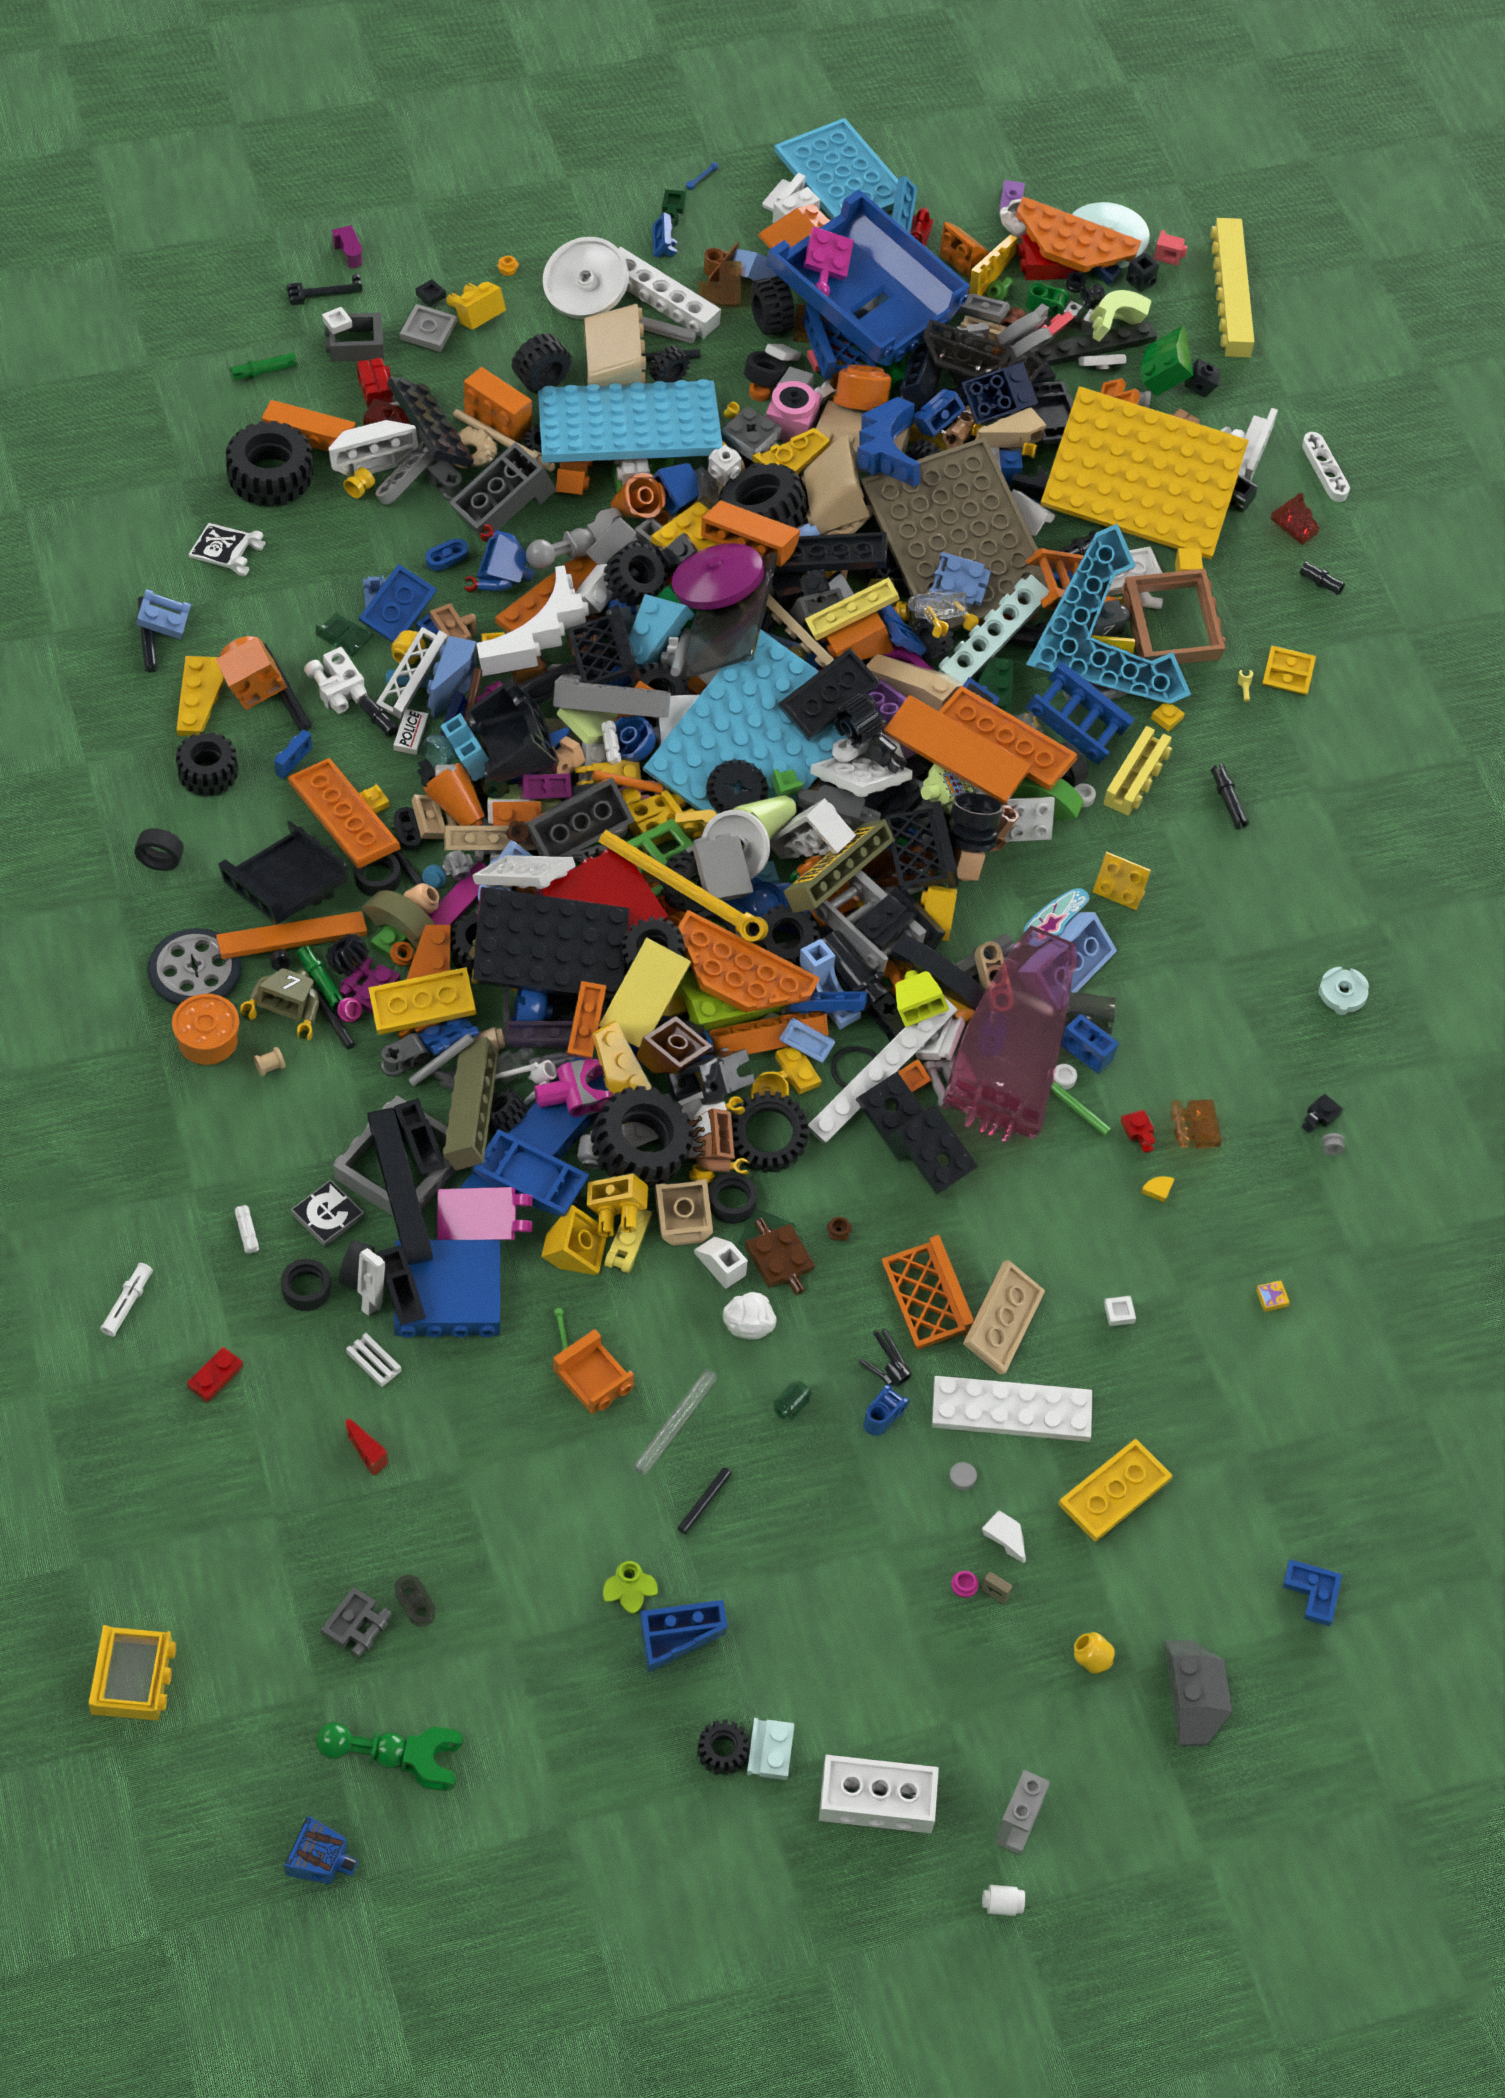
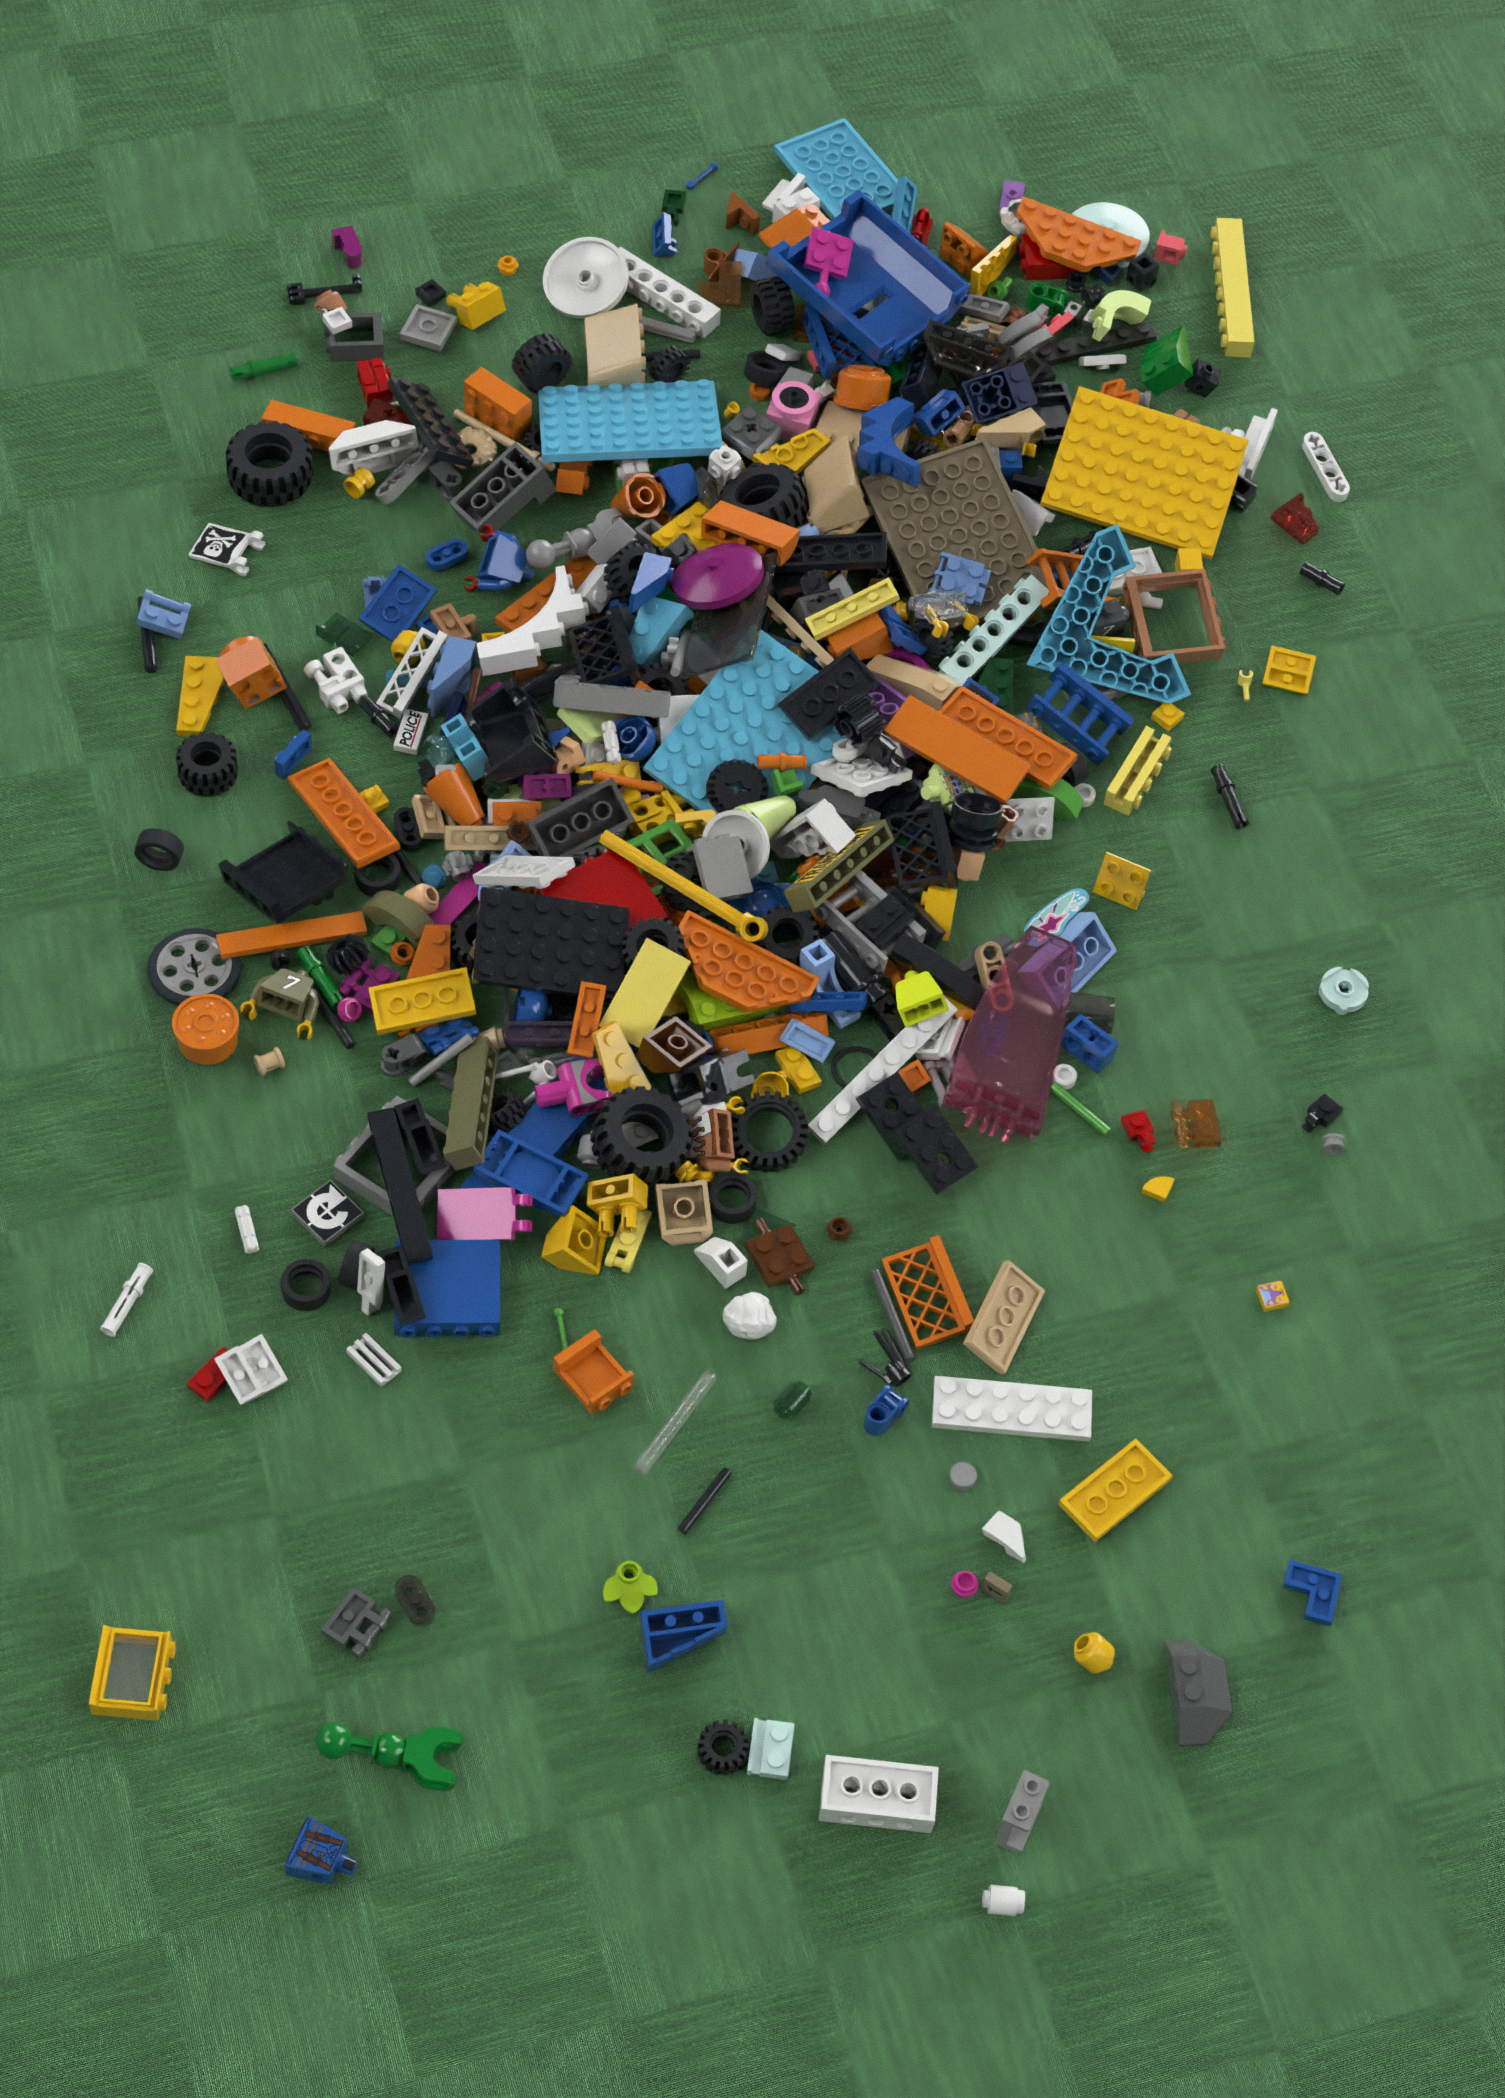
(251, 1369): none -> white slope
(329, 301): none -> nougat head
(370, 1450): red slope -> none
(650, 579): none -> slope
(686, 1172): none -> yellow plate
(741, 213): none -> dark orange slope
(781, 761): none -> orange pin
(892, 1316): none -> dark grey bar
(1119, 1311): white plate -> none

